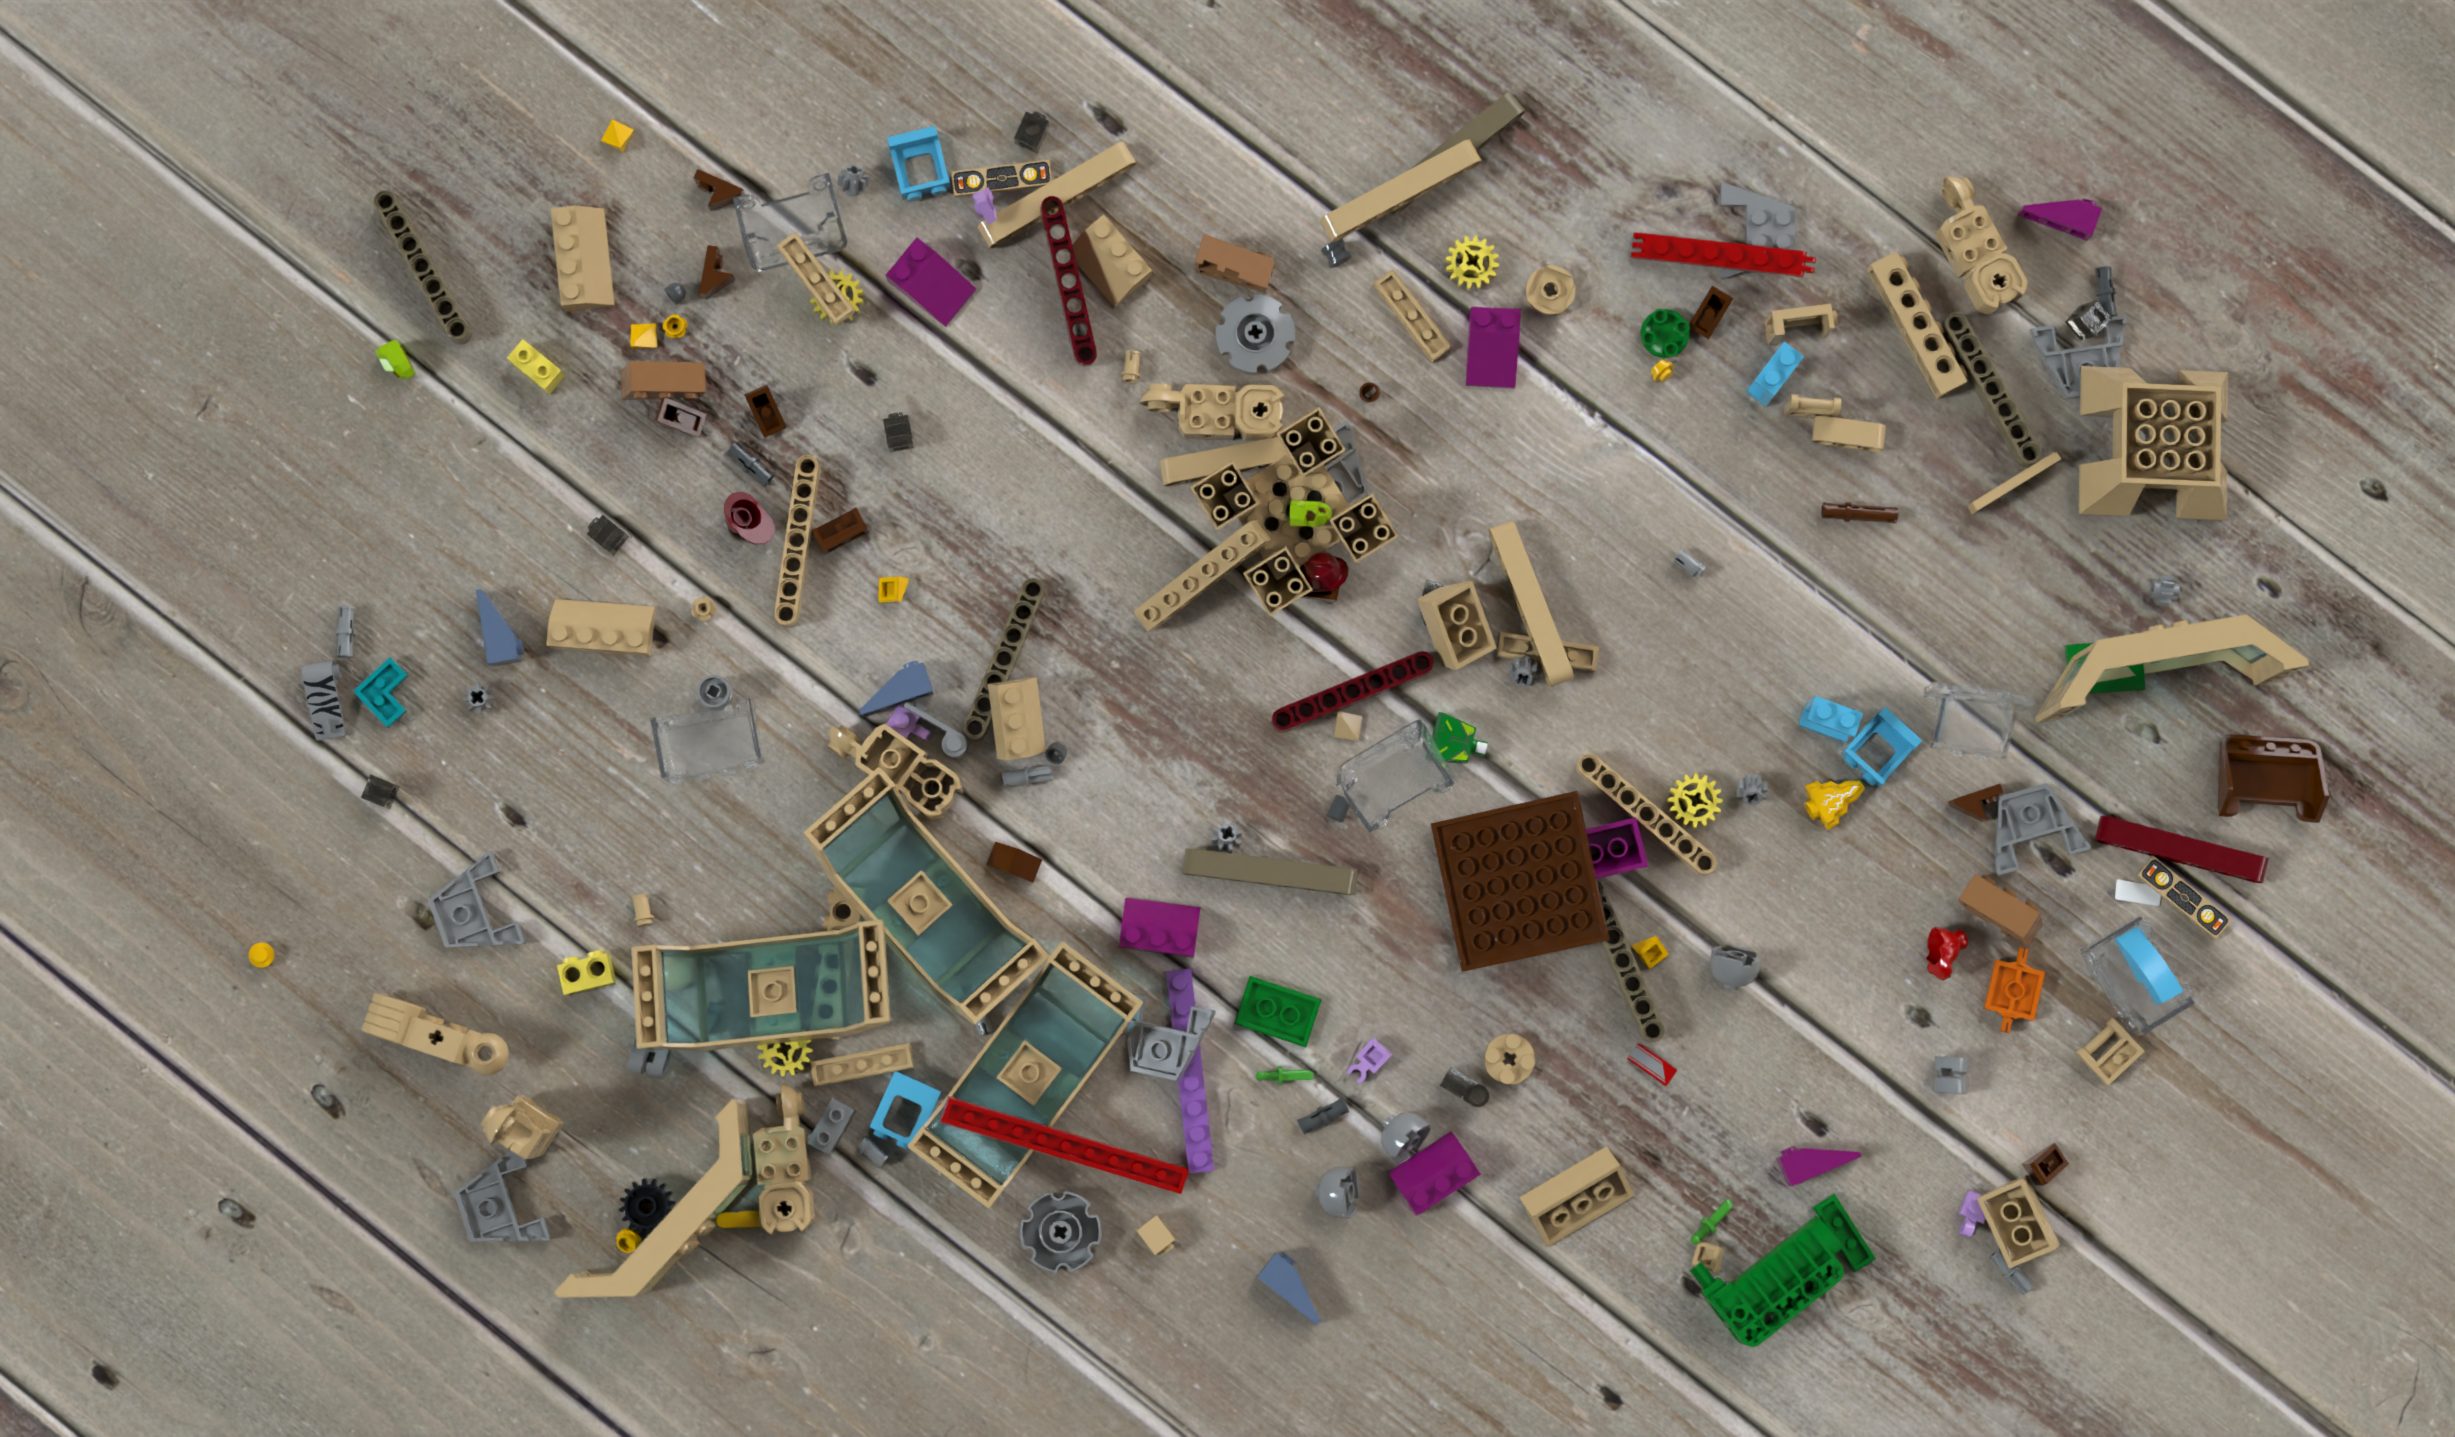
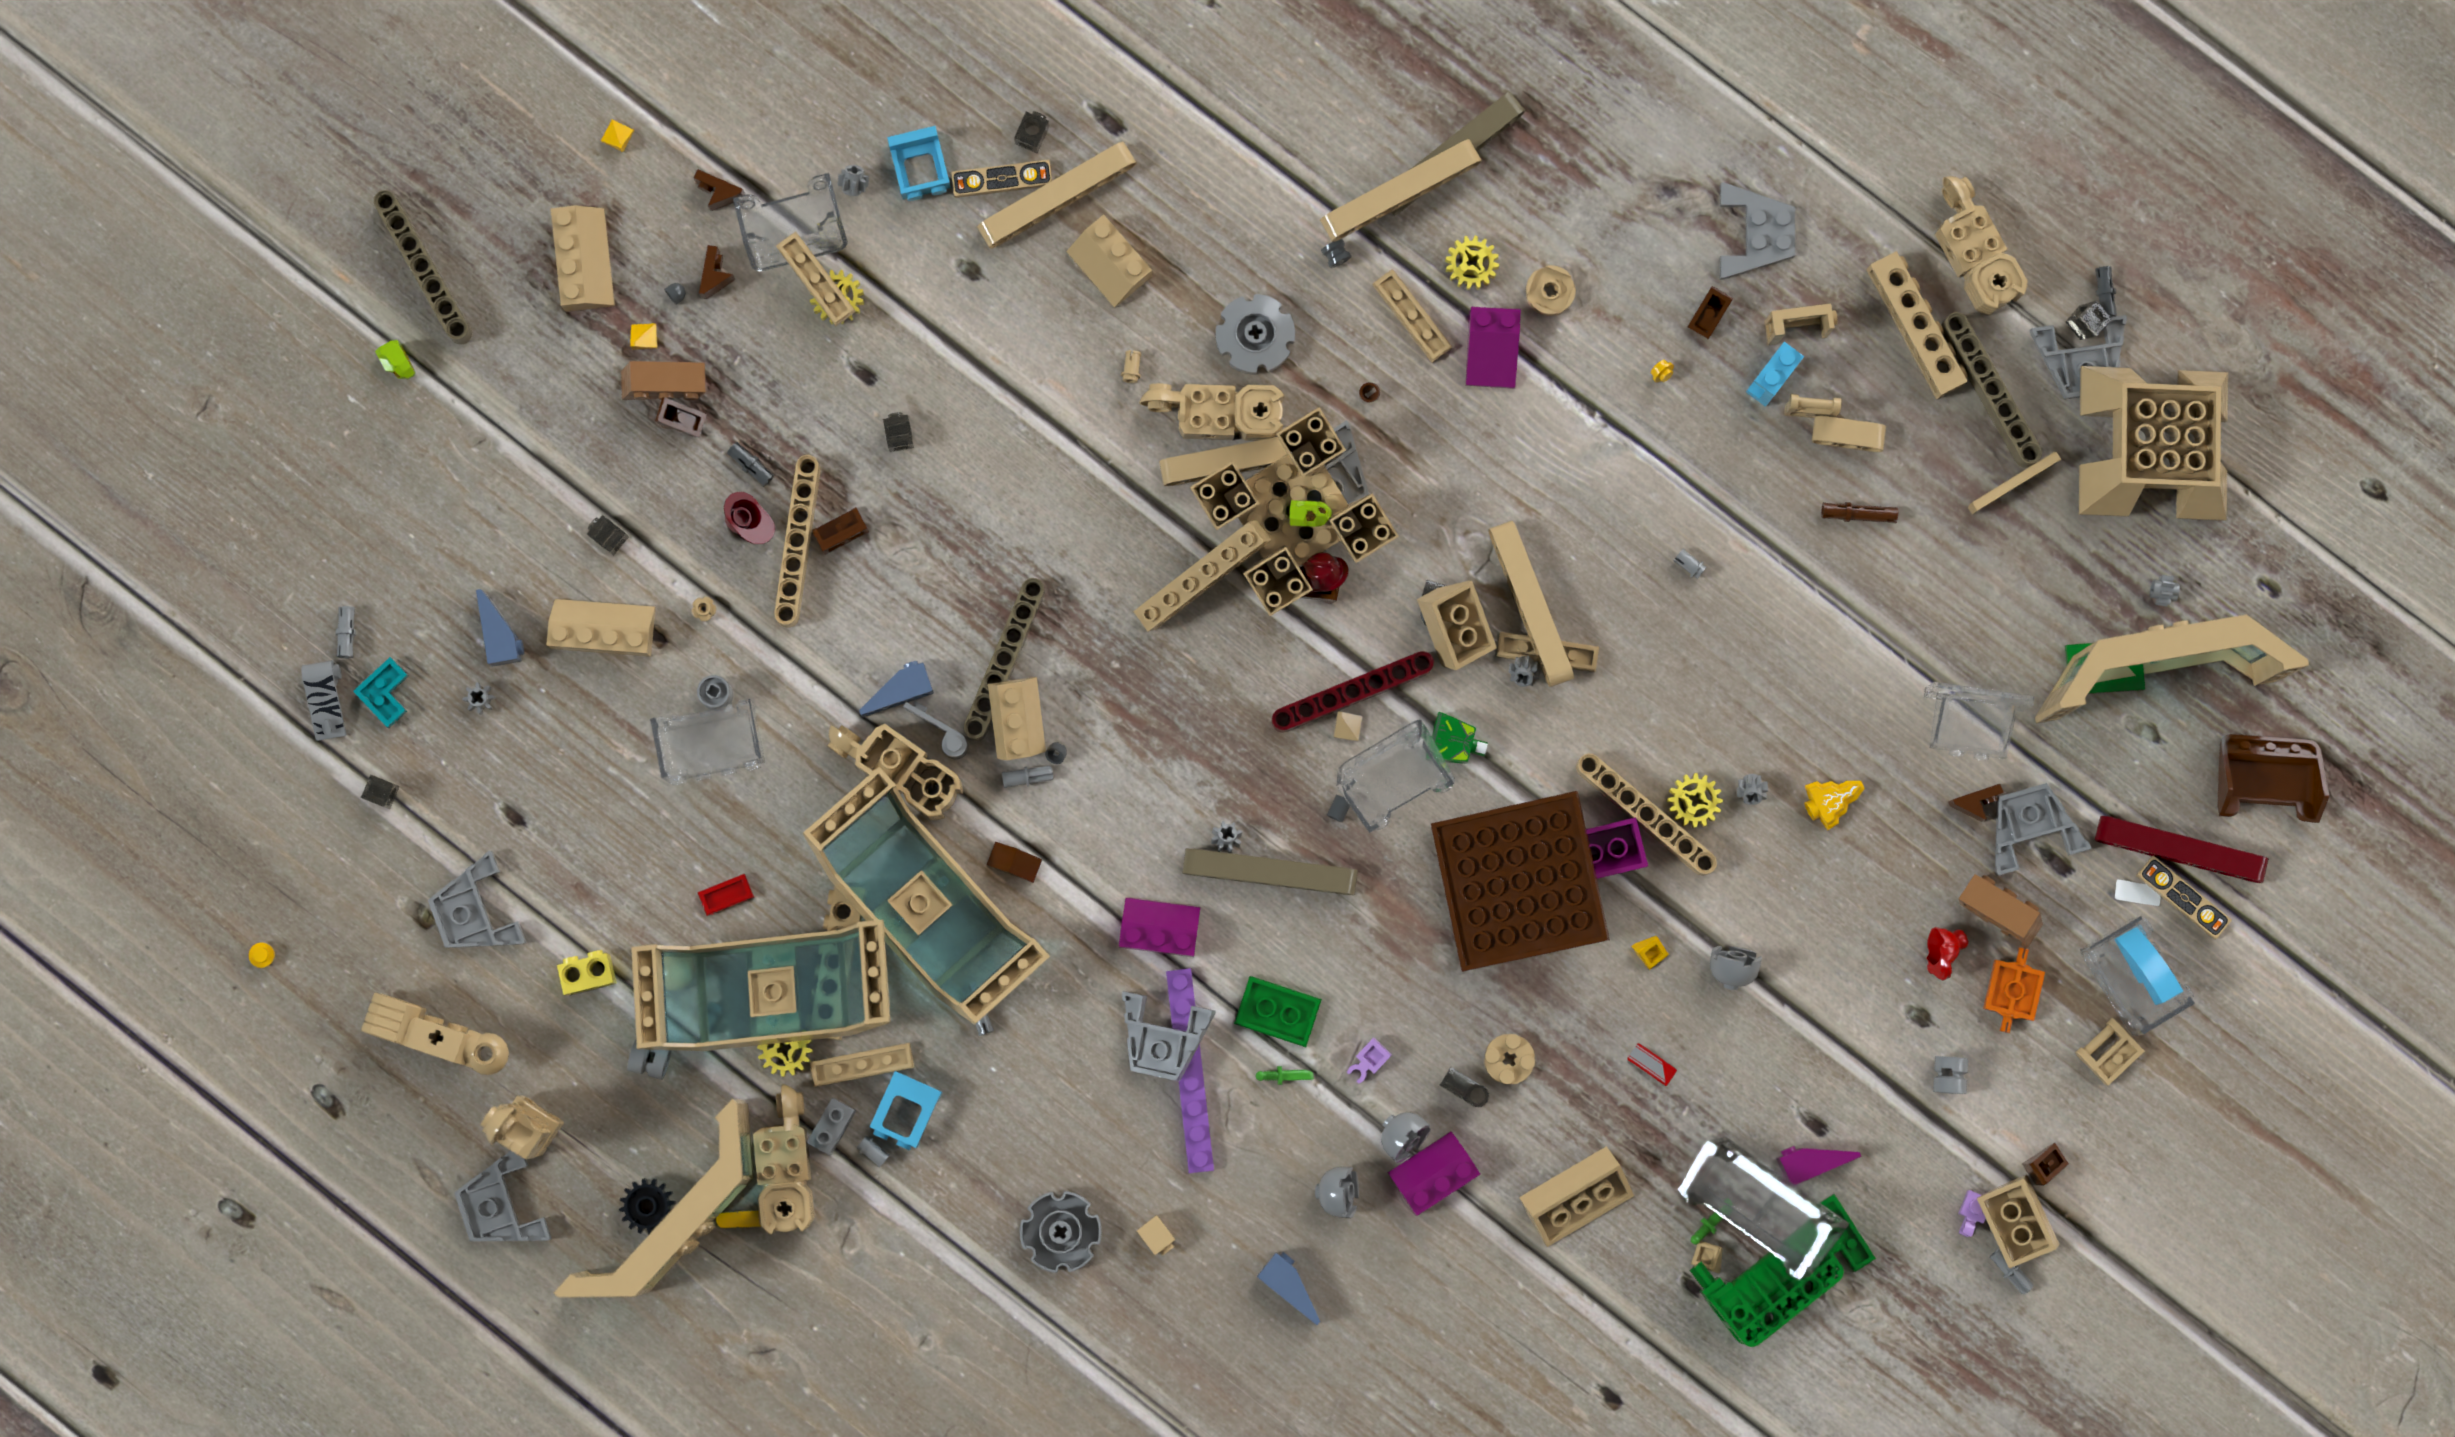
(536, 366): light yellow brick -> none
(628, 1240): yellow plate -> none
(642, 910): tan pin -> none
(675, 320): yellow plate -> none
(725, 894): none -> red tile
(765, 411): reddish brown slope -> none
(892, 589): yellow slope -> none
(906, 723): lavender plate -> none
(930, 282): magenta slope -> none
(984, 205): lavender plate -> none
(1030, 1069): clear light blue window -> none
(1064, 1145): red plate -> none
(1069, 268): dark red beam -> none
(1234, 264): medium nougat wedge -> none
(1323, 1116): dark grey pin -> none
(1631, 970): dark tan beam -> none
(1665, 333): green dish -> none
(1722, 255): red hinge -> none
(1763, 1205): none -> clear windscreen
(1830, 719): medium azure window -> none
(1892, 731): medium azure window -> none
(2071, 216): magenta slope -> none

